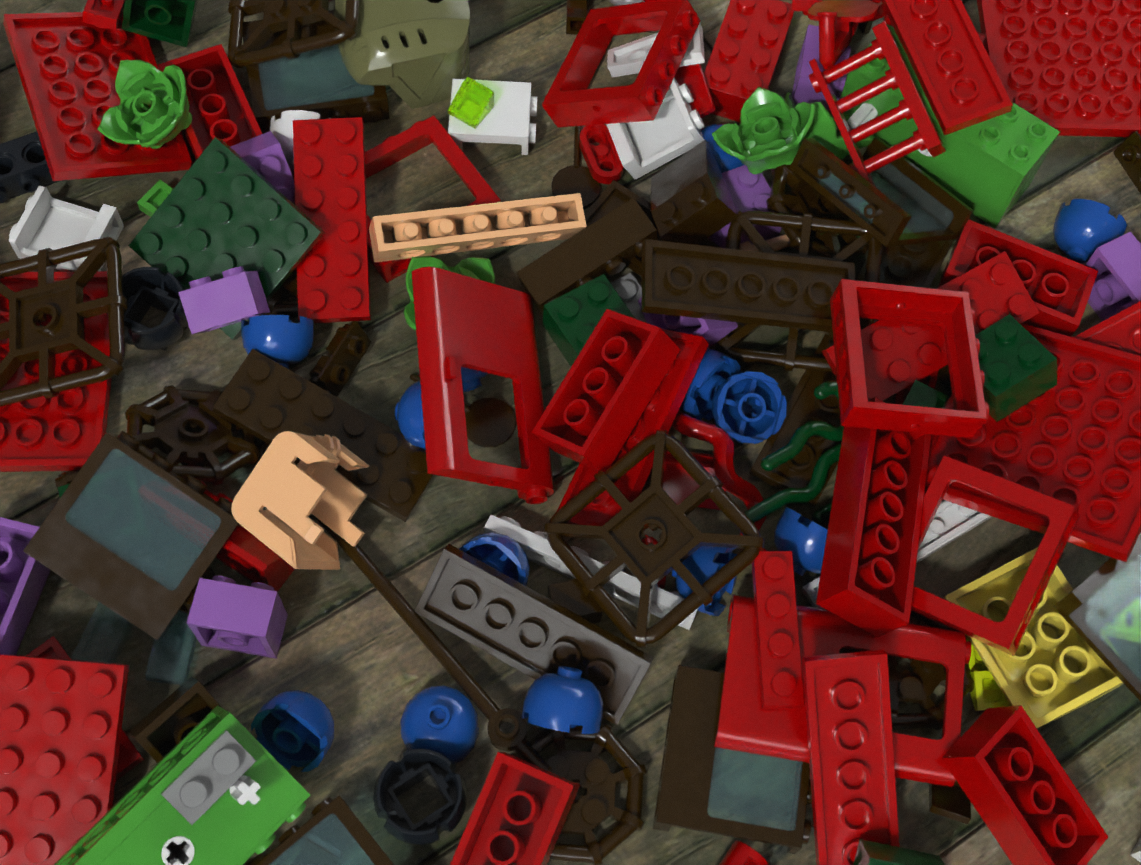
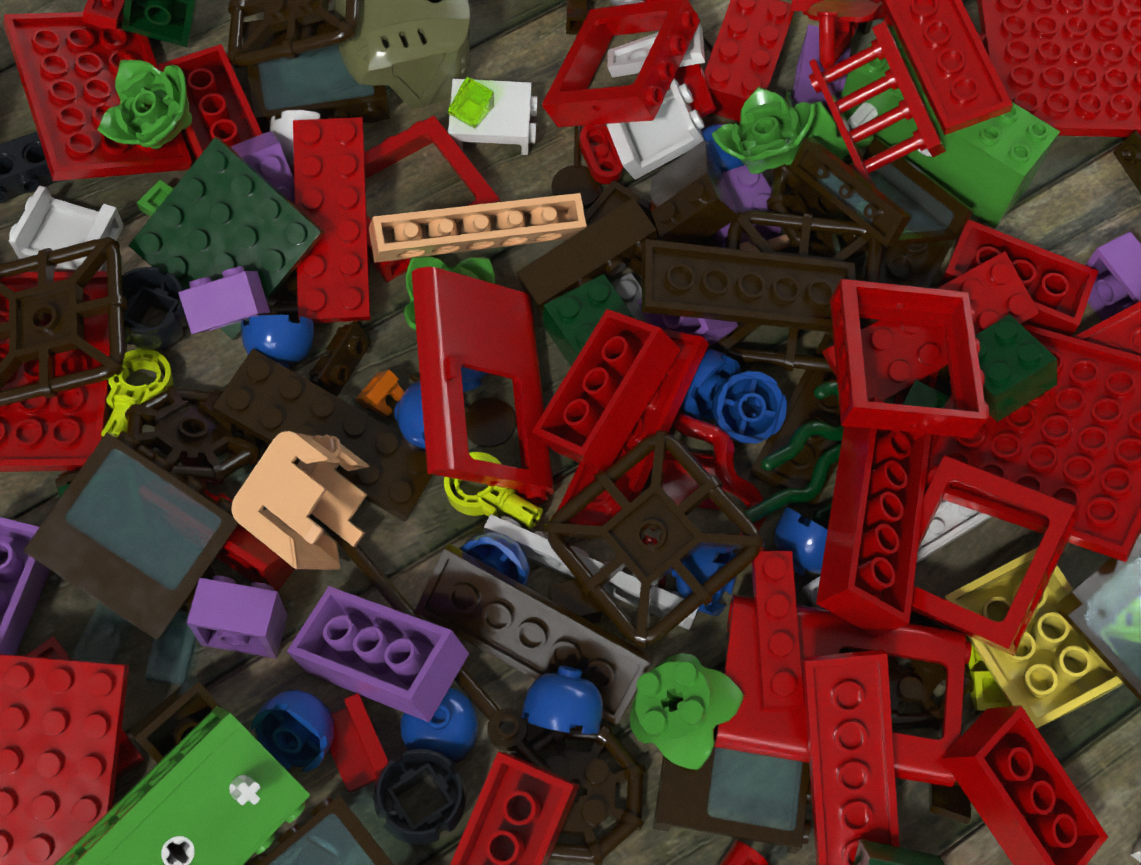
(124, 395): none -> neon yellow pin
(208, 777): light grey plate -> none
(356, 746): none -> red panel
(376, 391): none -> orange tile
(379, 653): none -> medium lavender brick
(492, 499): none -> neon yellow pin
(687, 733): none -> bright green brick
(1085, 227): blue cylinder -> none

